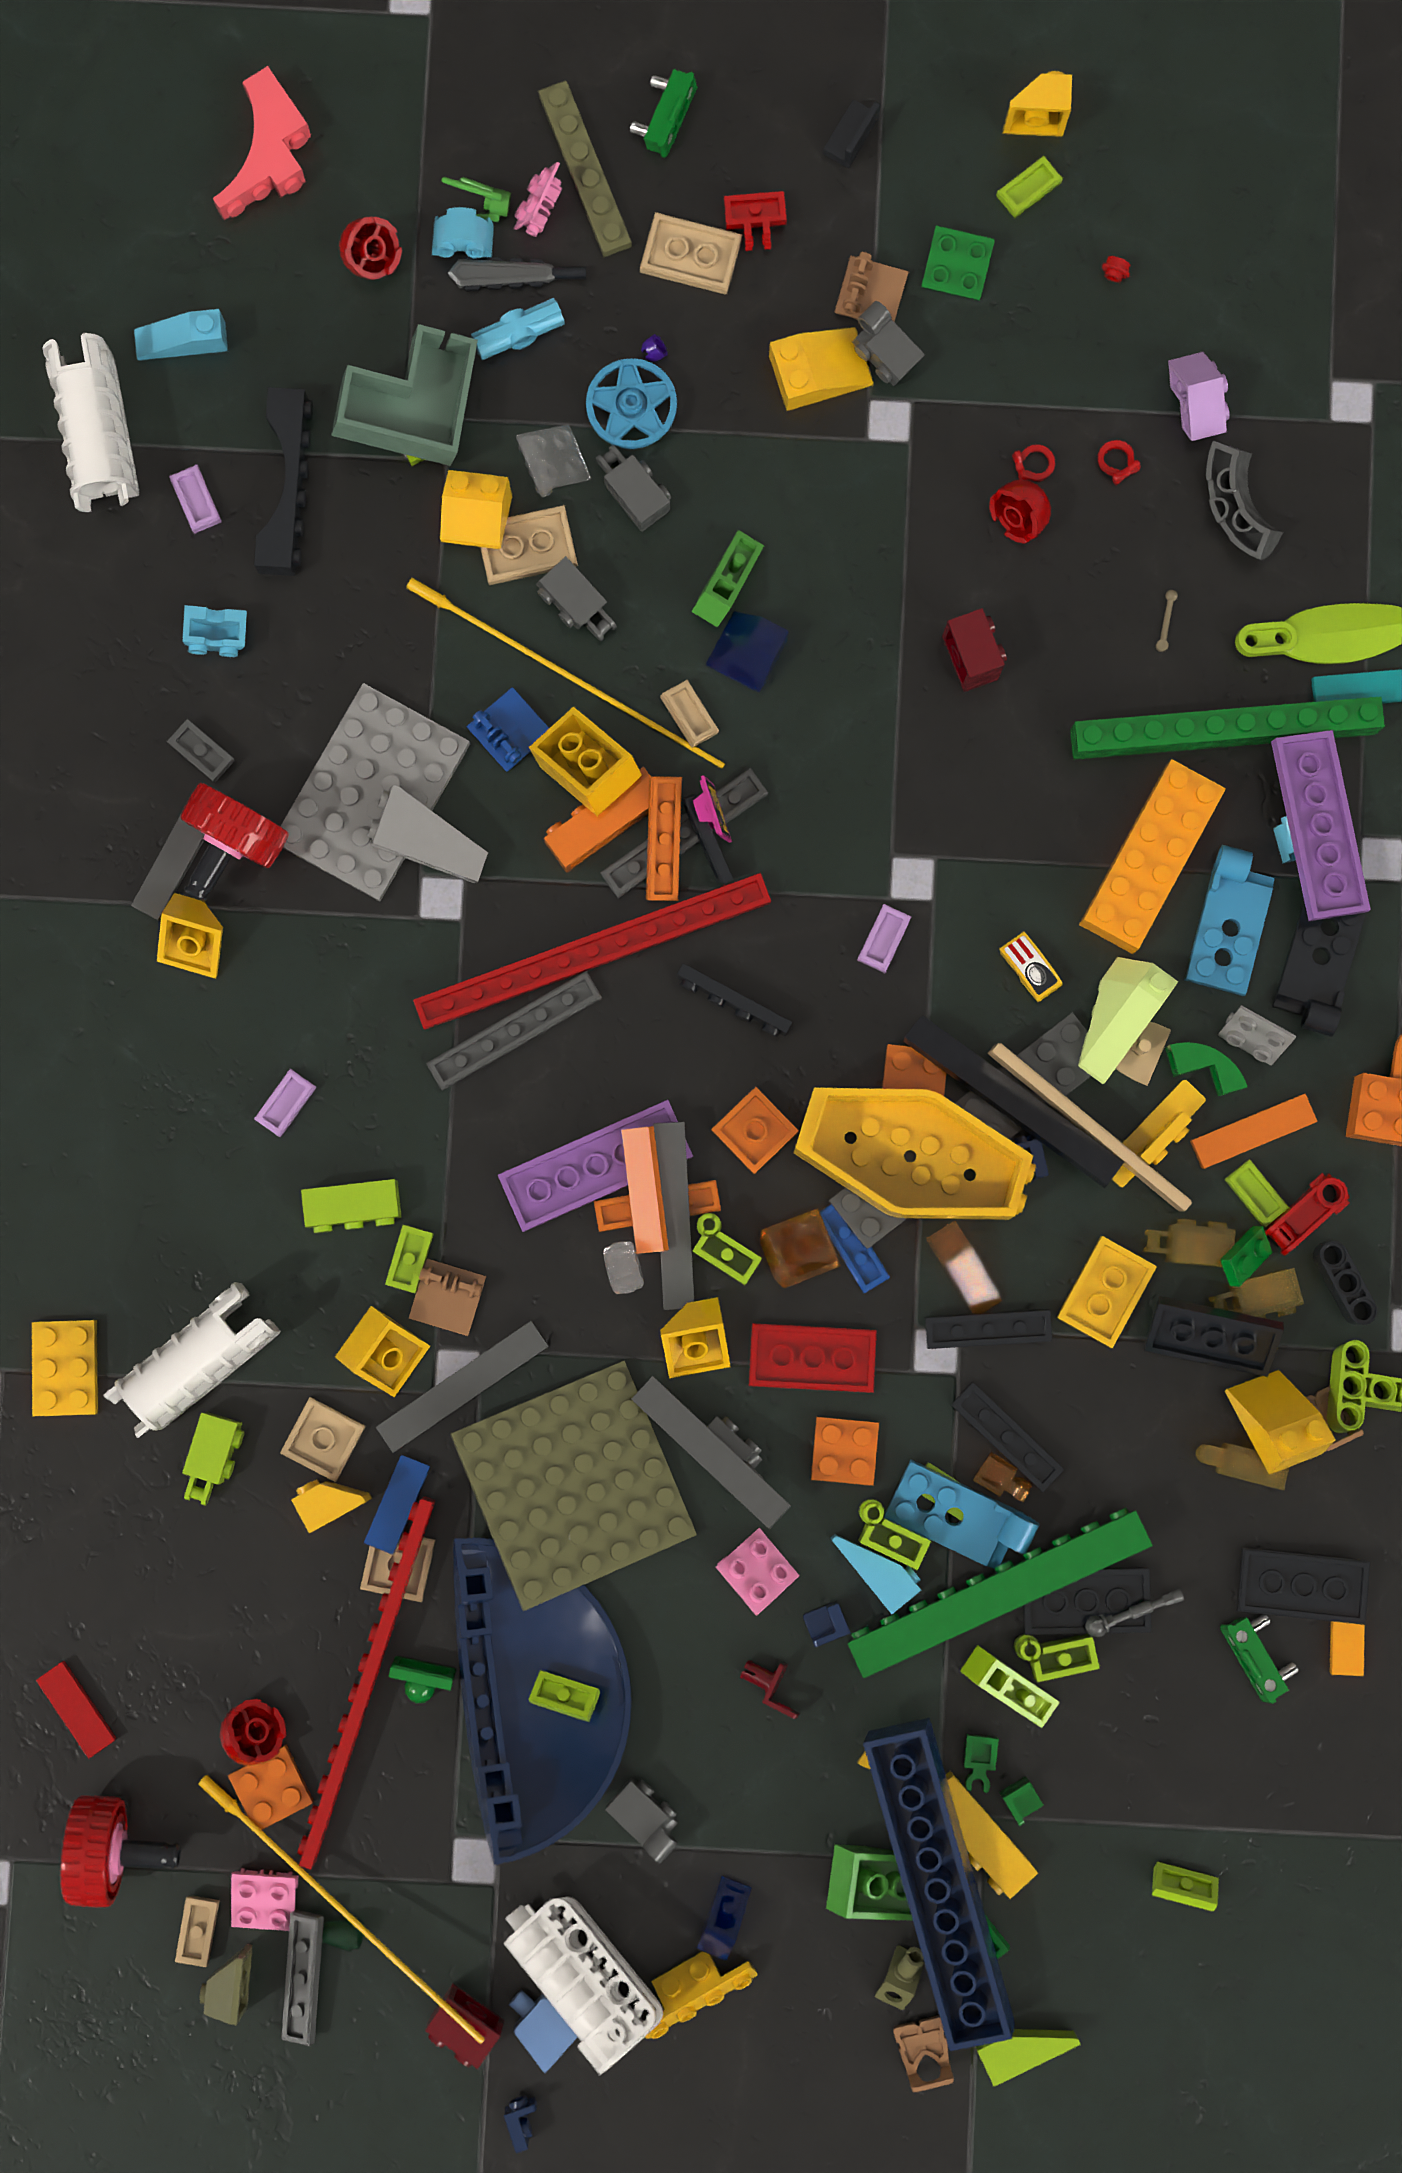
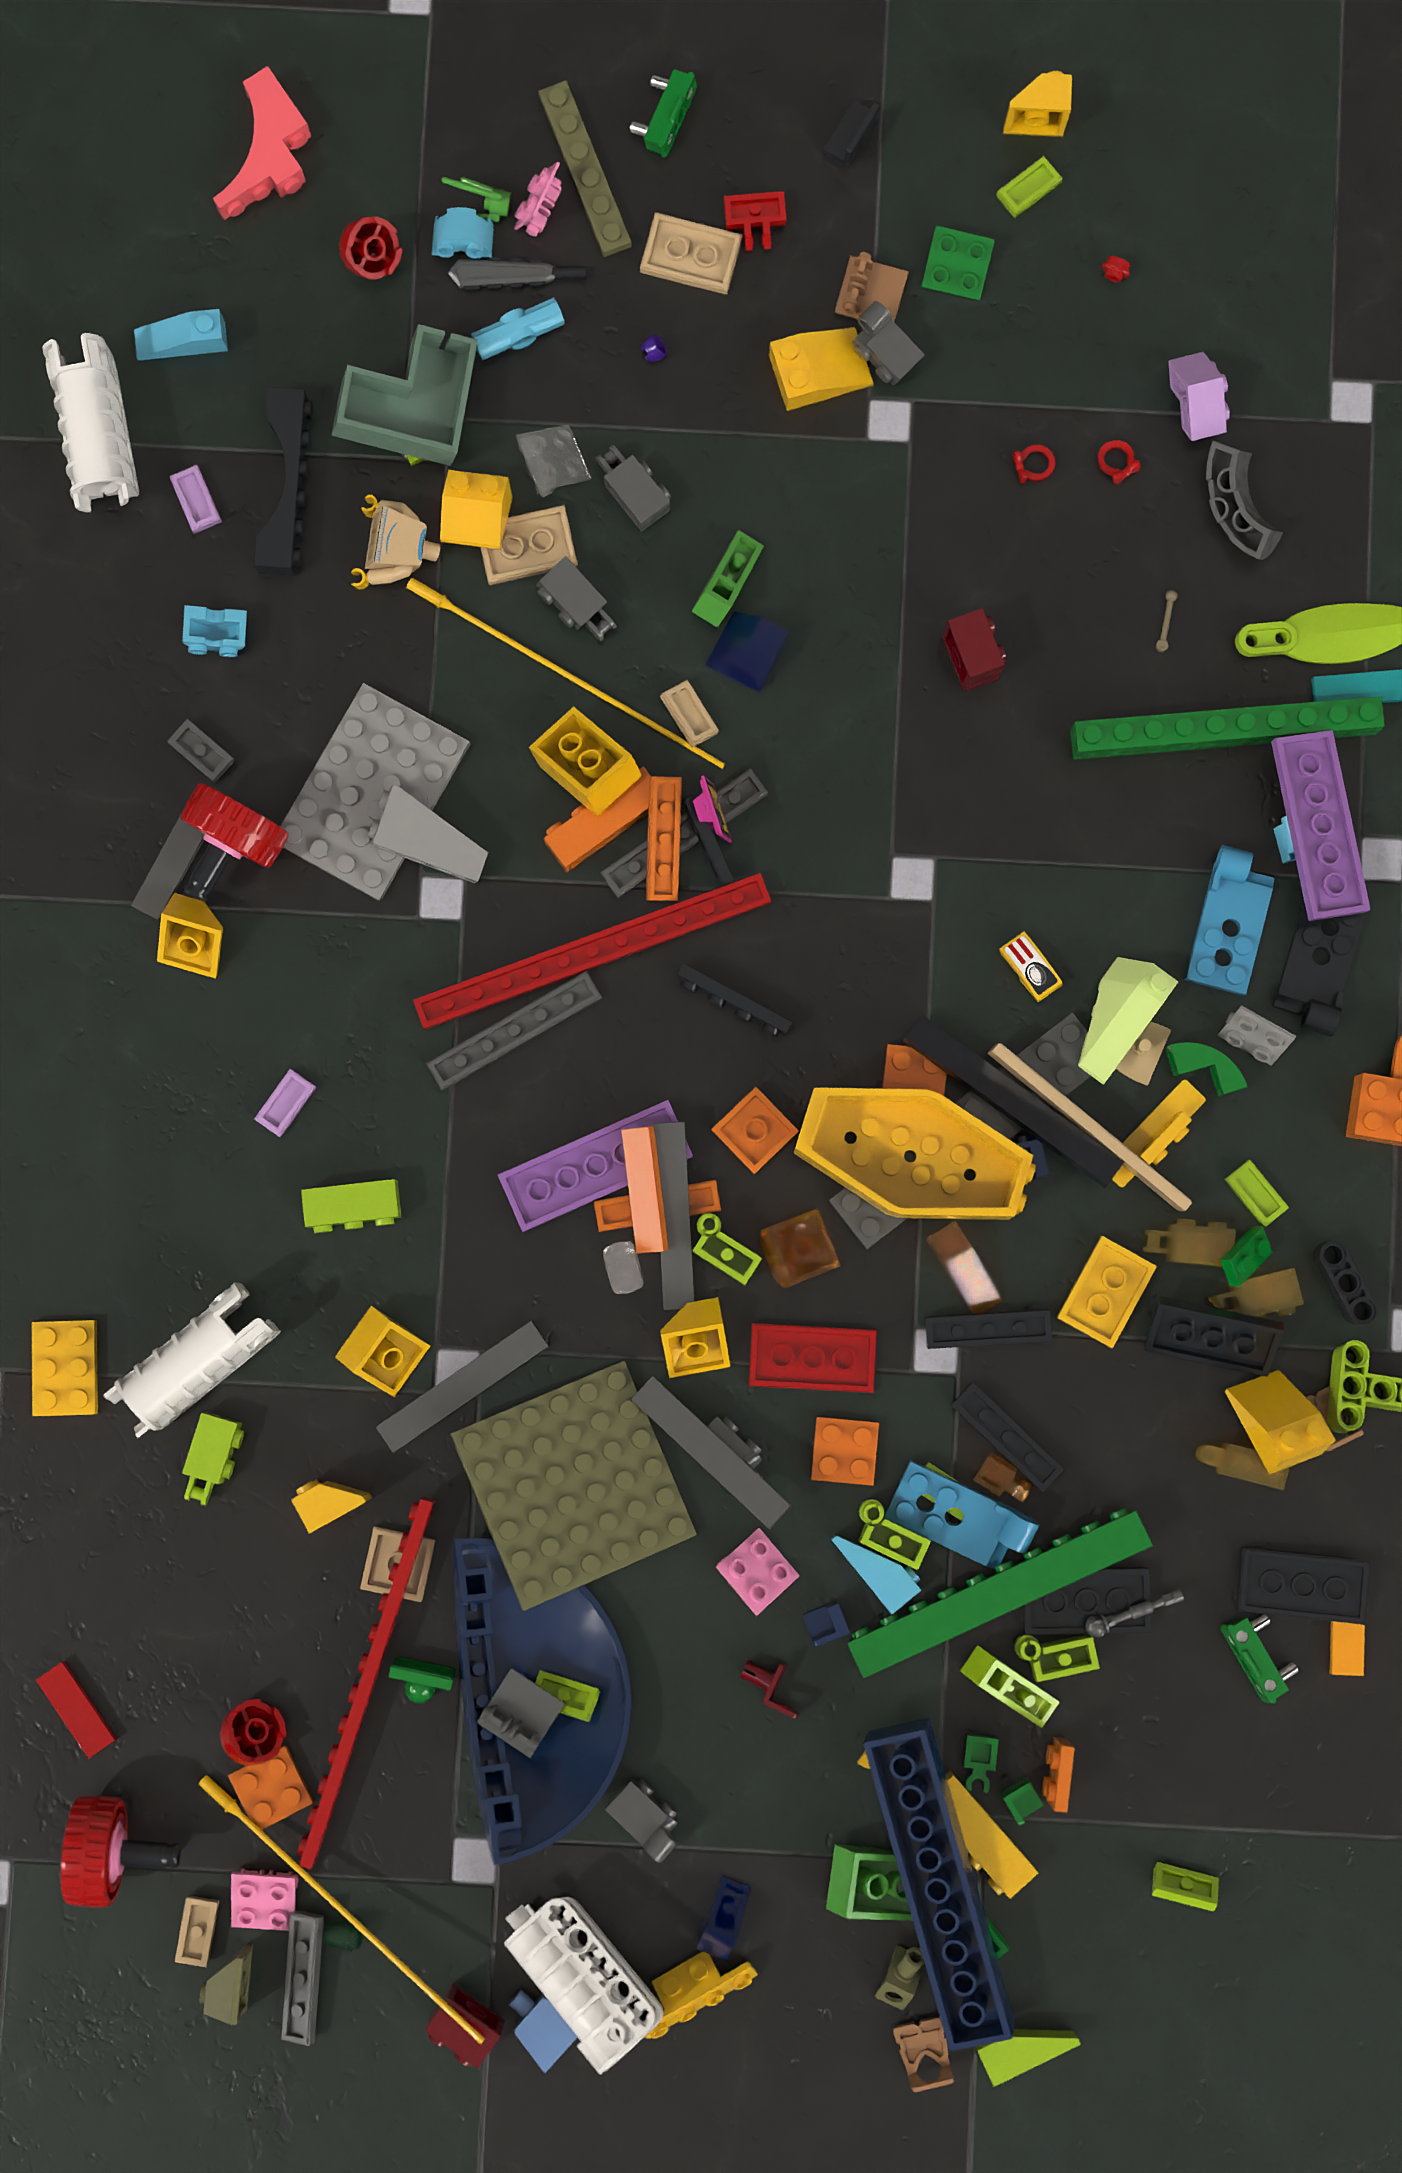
(322, 1439): tan tile -> none
(394, 544): none -> tan torso
(396, 1505): blue tile -> none
(409, 1259): lime plate -> none
(447, 1297): medium nougat hinge -> none
(507, 729): blue hinge -> none
(520, 1712): none -> dark grey hinge
(520, 2128): dark blue bracket -> none
(631, 403): dark azure wheel -> none
(860, 1261): blue tile -> none
(884, 938): lavender tile -> none
(1021, 509): red cylinder -> none
(1057, 1785): none -> orange plate
(1152, 856): light orange brick -> none
(1253, 1131): orange tile -> none
(1307, 1213): red piece -> none

